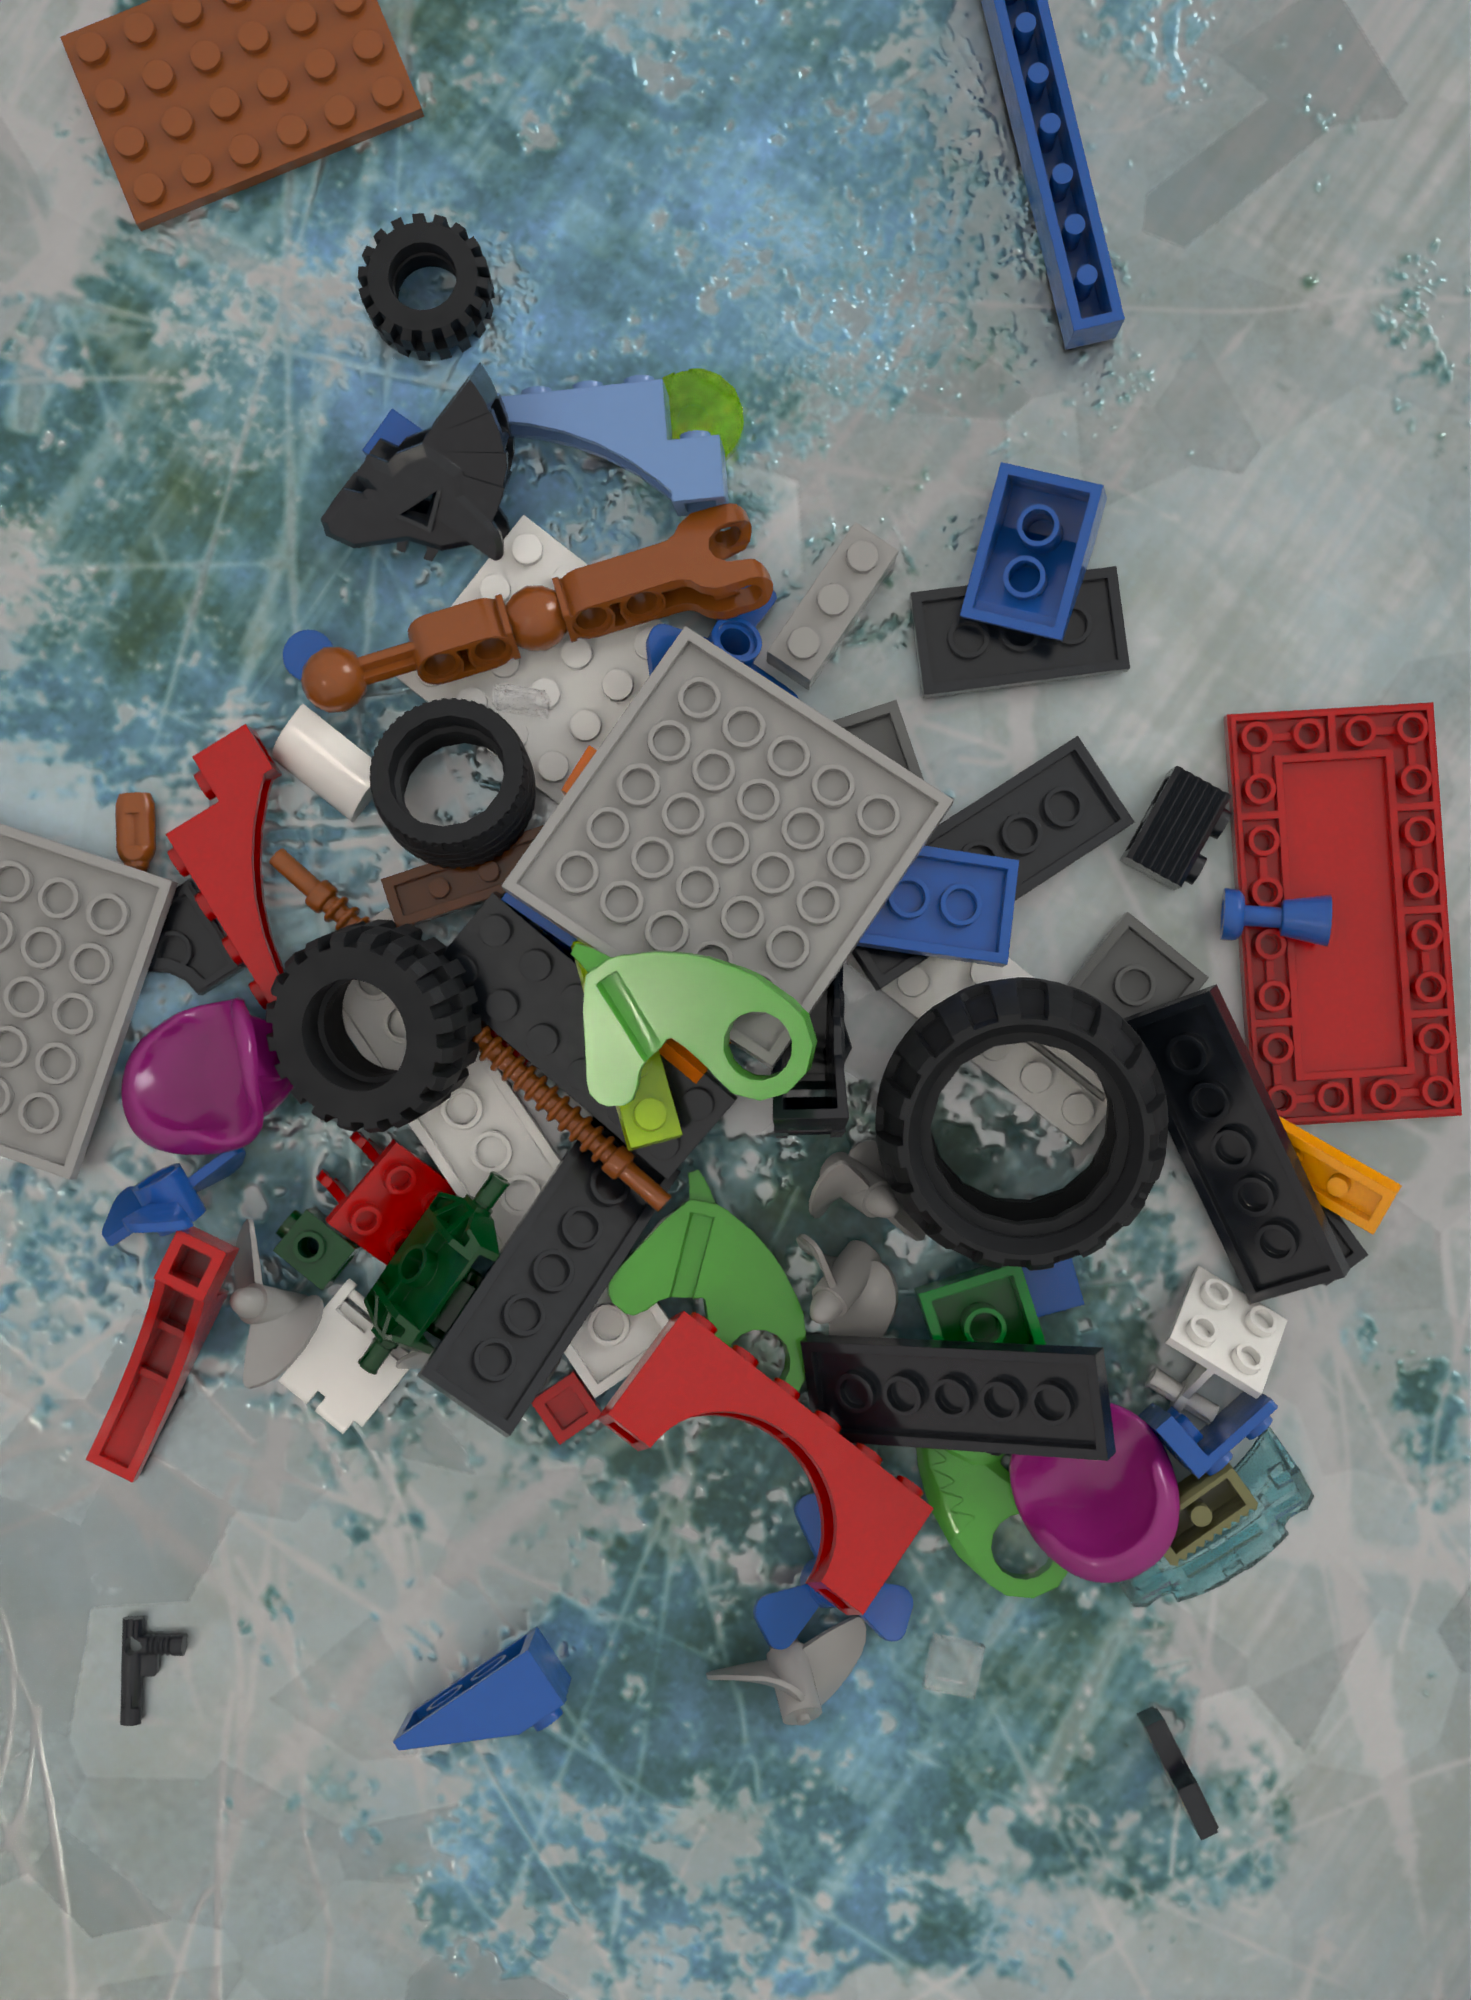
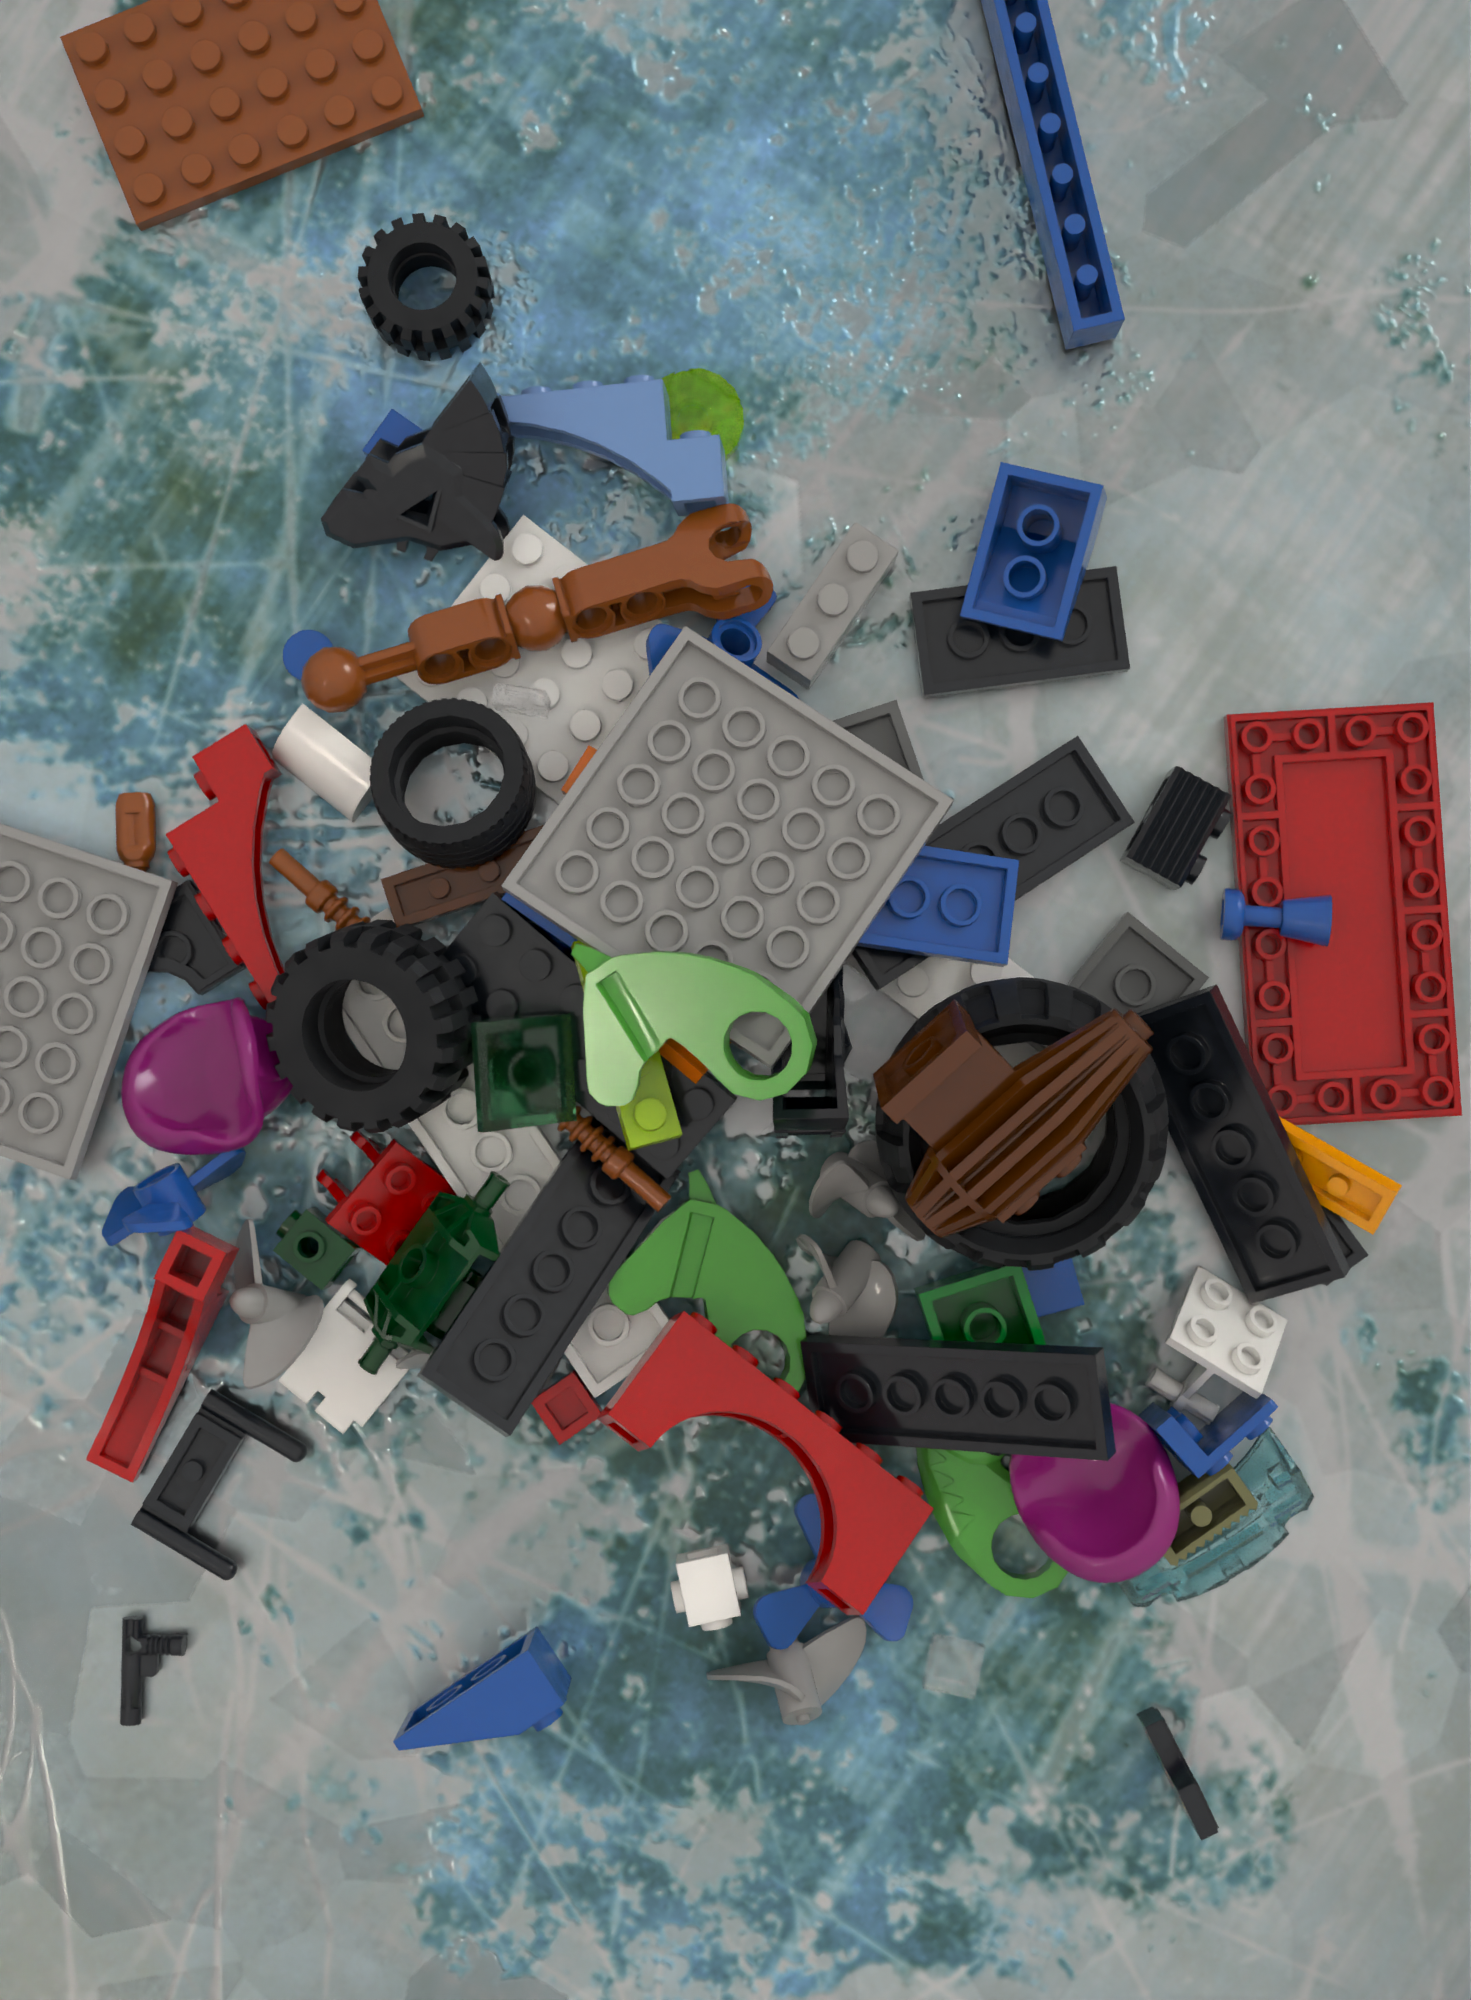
(195, 1472): none -> black plate
(523, 1071): none -> clear green slope
(709, 1587): none -> white brick
(1001, 1127): none -> reddish brown piece

